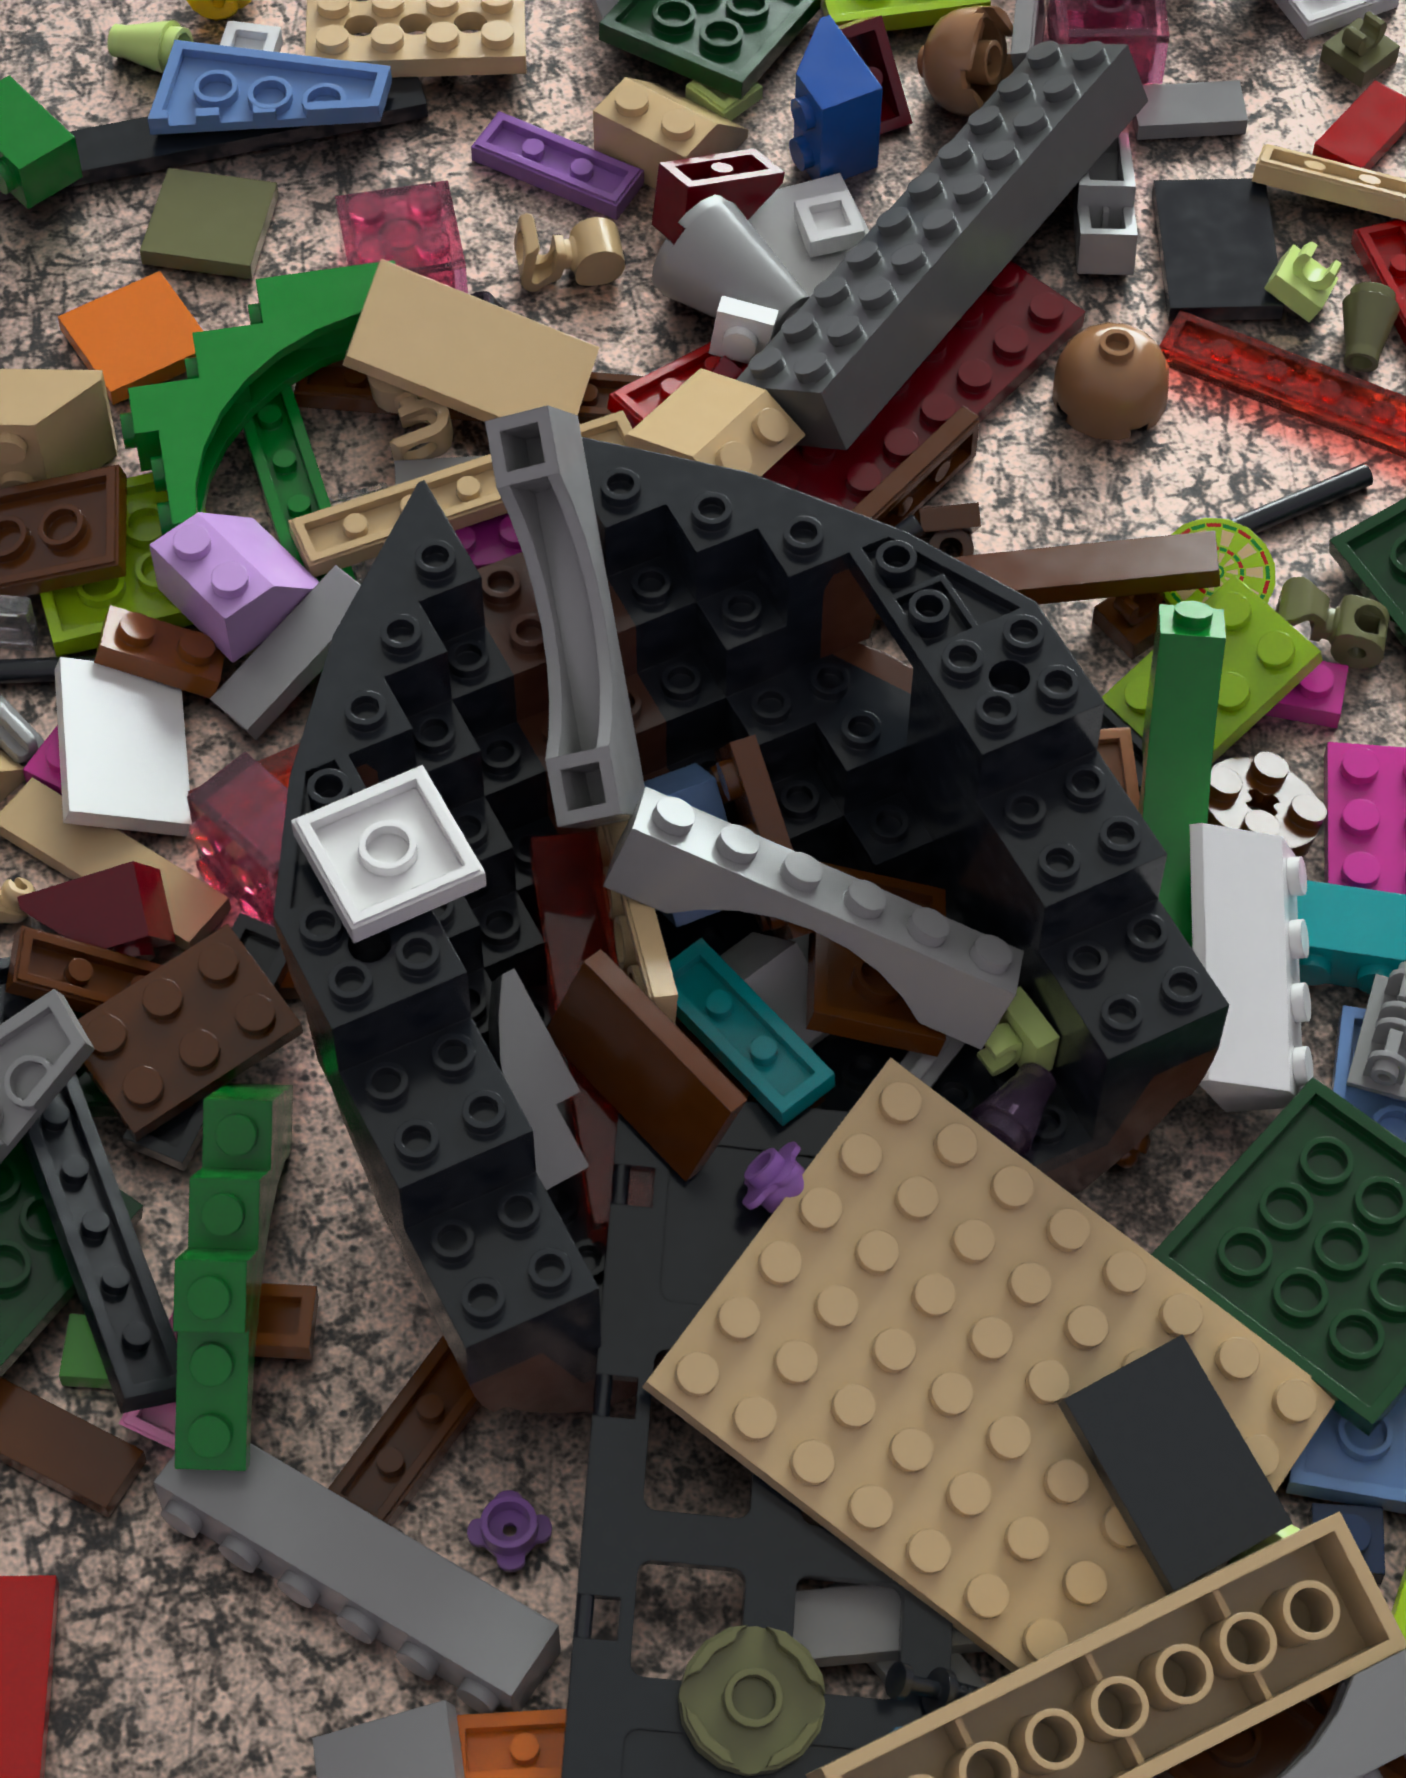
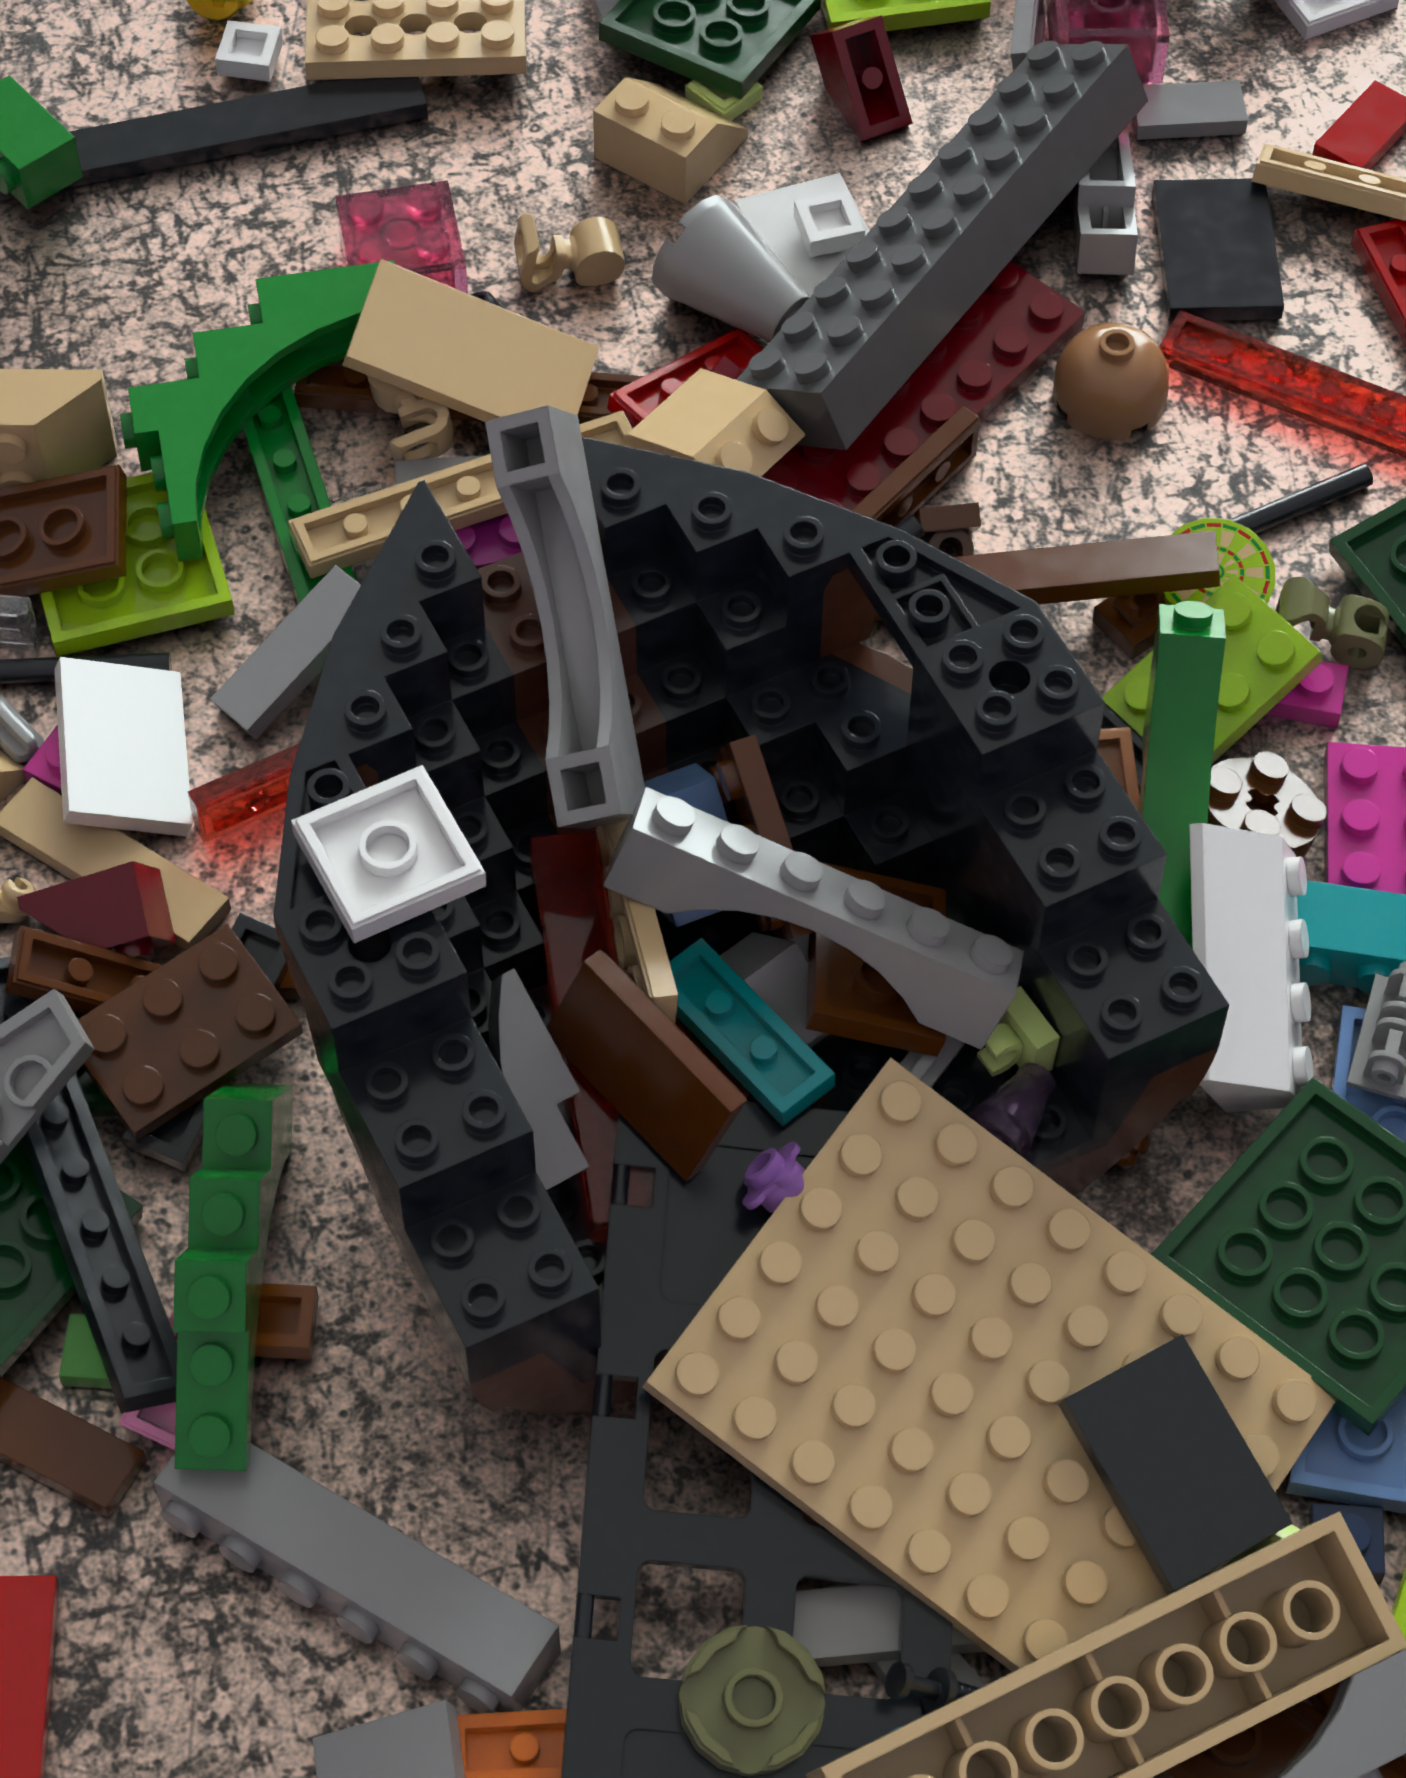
(133, 335): orange tile -> none
(146, 42): yellowish green cone -> none
(159, 652): dark orange plate -> none
(209, 223): olive tile -> none
(229, 579): lavender slope -> none
(240, 834): clear pink brick -> none
(259, 89): medium blue wing -> none
(409, 1438): reddish brown tile -> none
(506, 1510): medium lavender plate -> none
(557, 165): medium lavender tile -> none
(738, 176): dark red slope -> none
(741, 329): white plate -> none
(835, 108): blue slope -> none
(966, 57): medium nougat cylinder -> none
(1302, 281): yellowish green tile -> none
(1361, 50): olive tile -> none
(1367, 322): olive cone -> none

